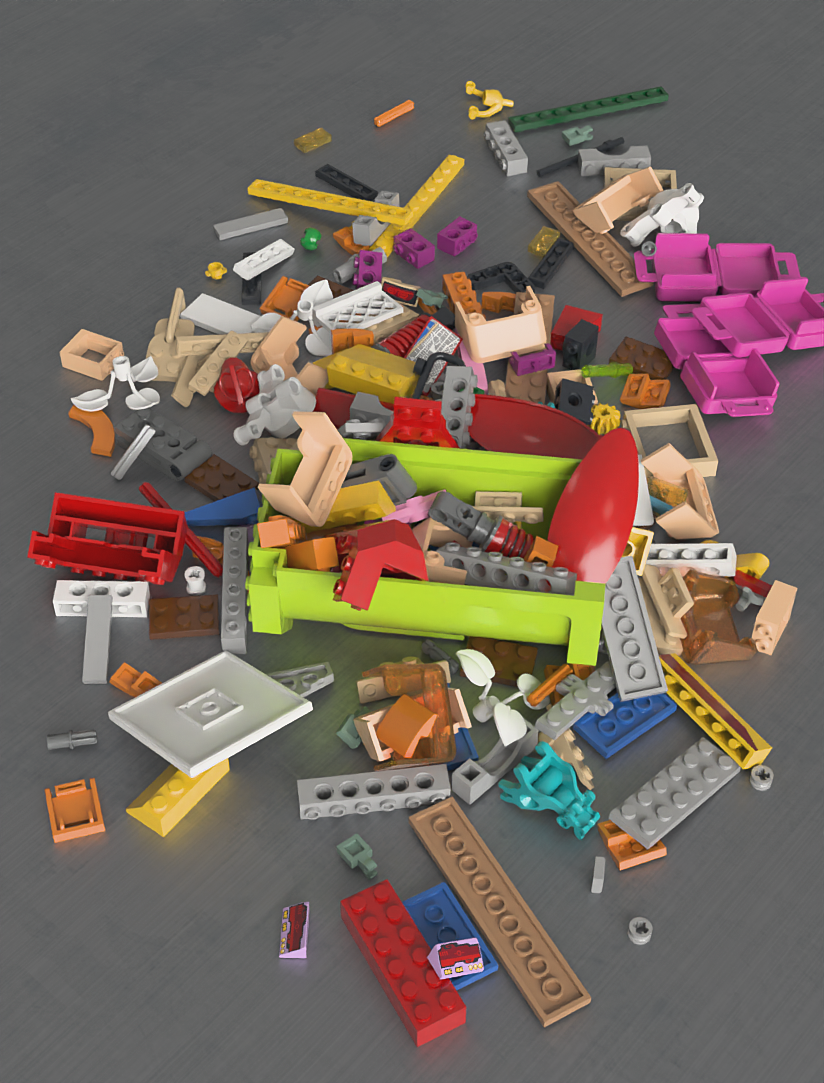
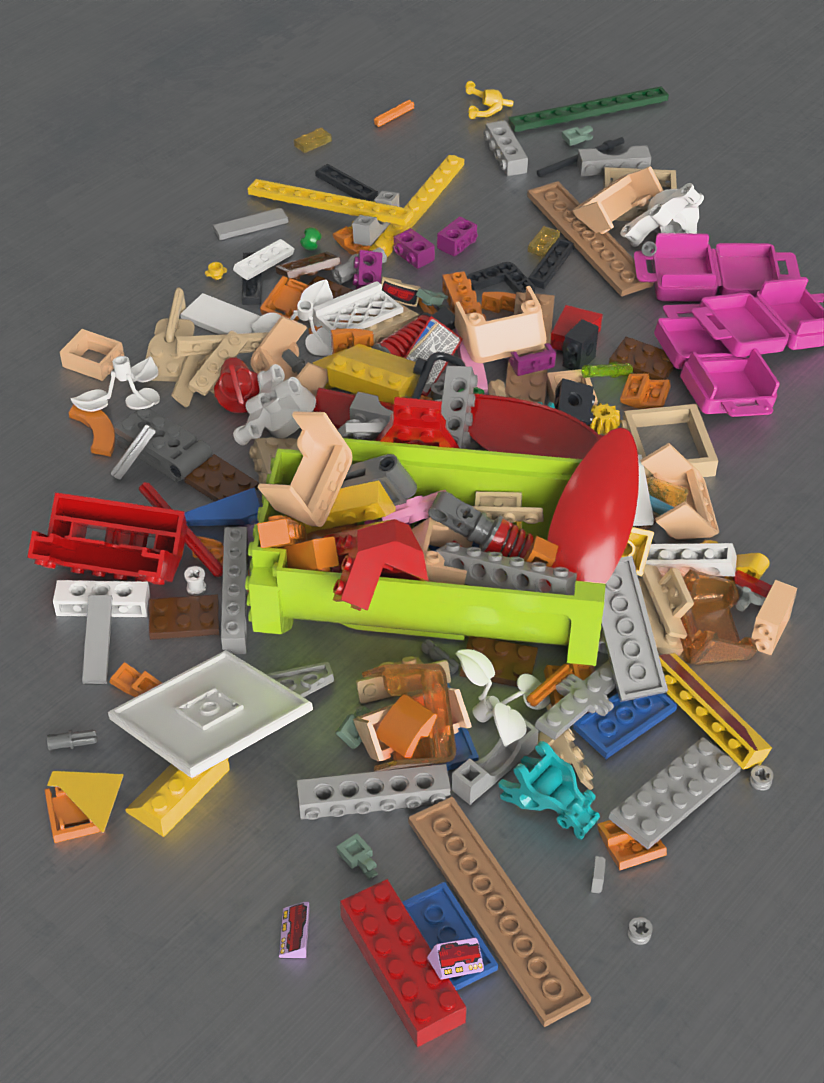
(90, 792): none -> yellow sticker
(296, 364): none -> dark grey axle
(308, 265): none -> reddish brown plate

